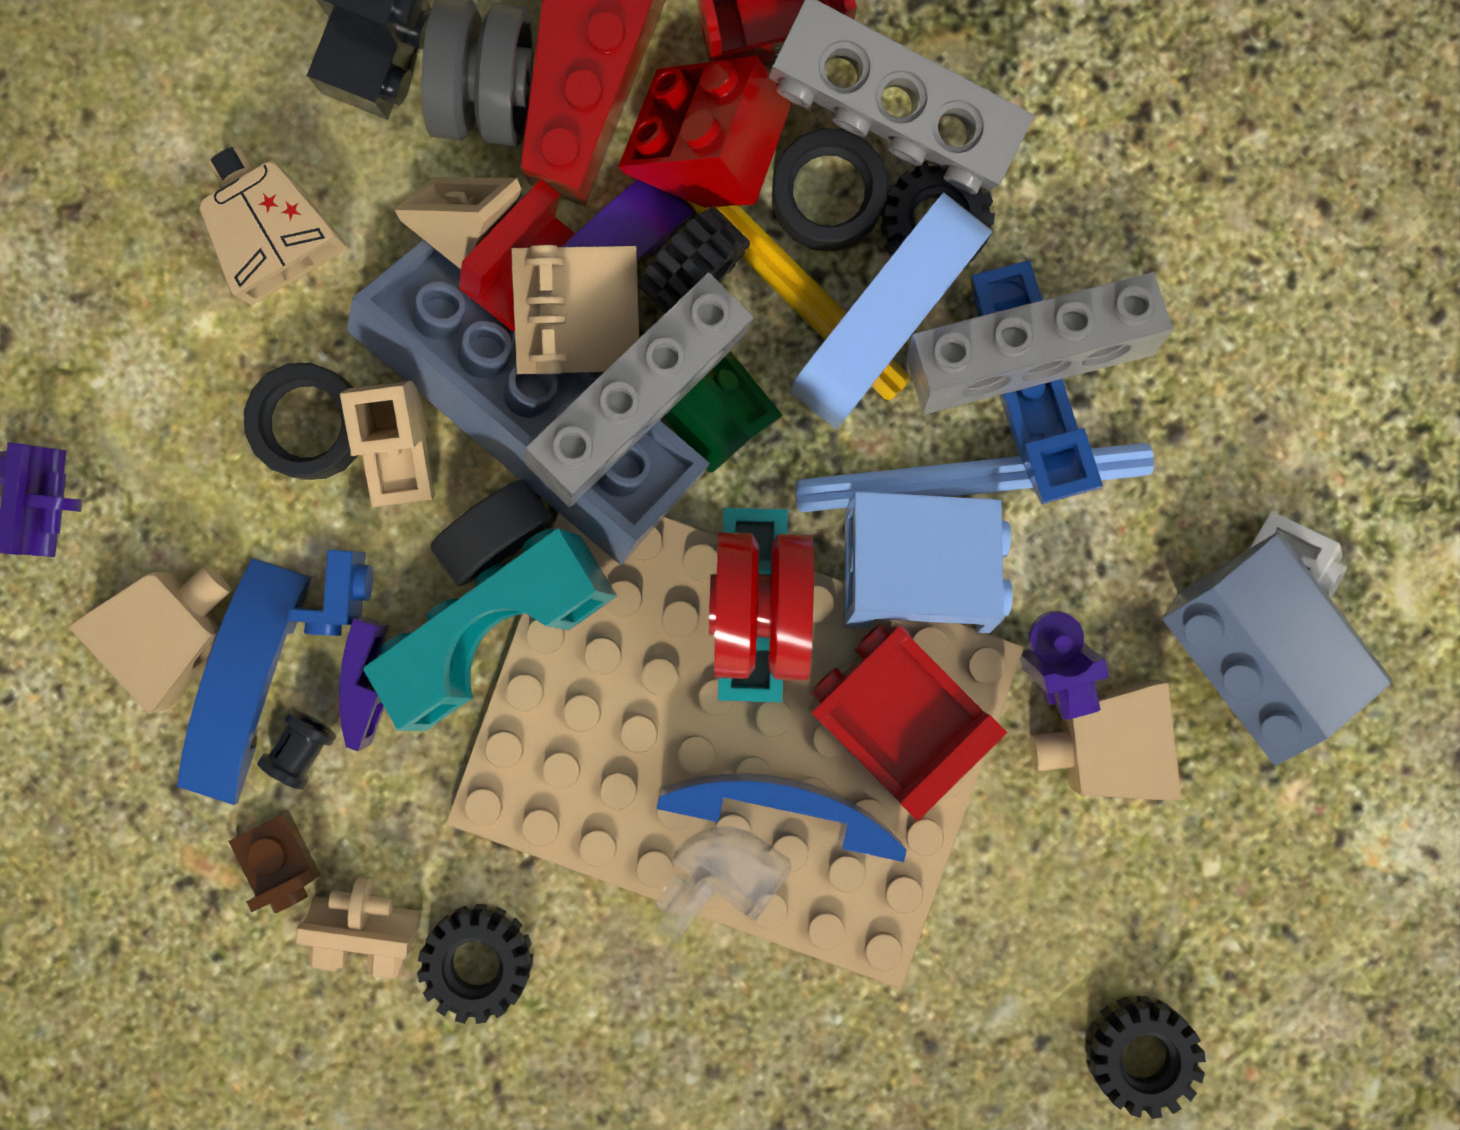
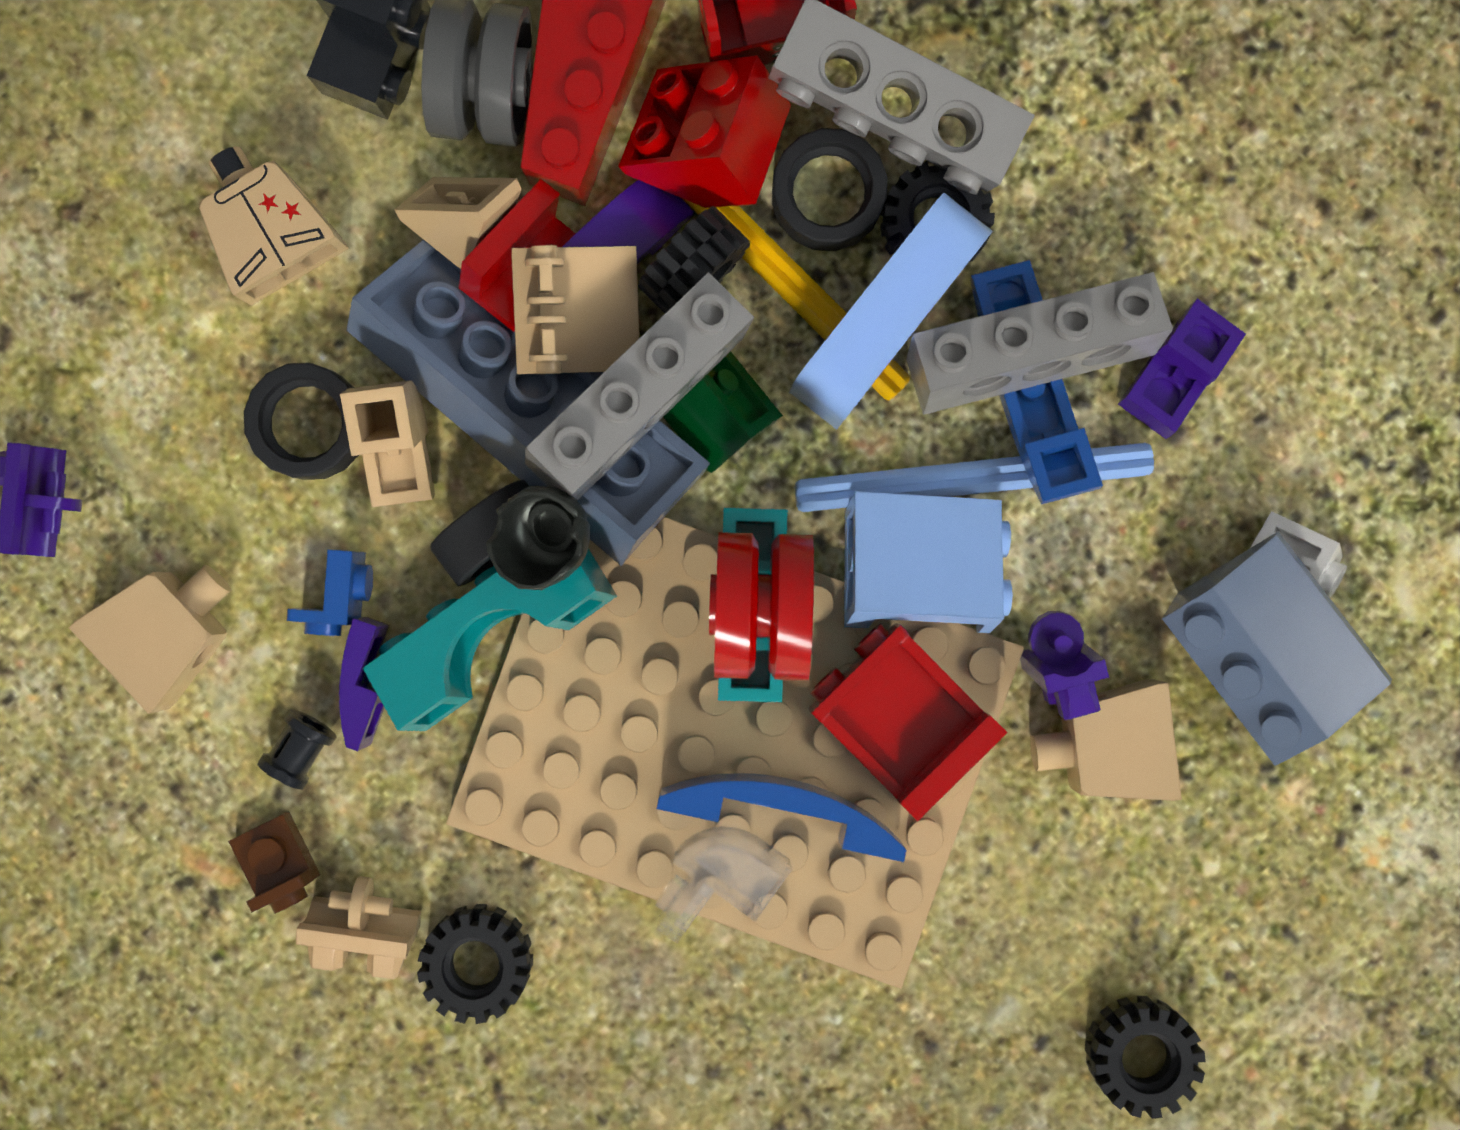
(238, 680): blue slope -> none
(539, 538): none -> pearl dark grey hair
(1182, 369): none -> dark purple slope

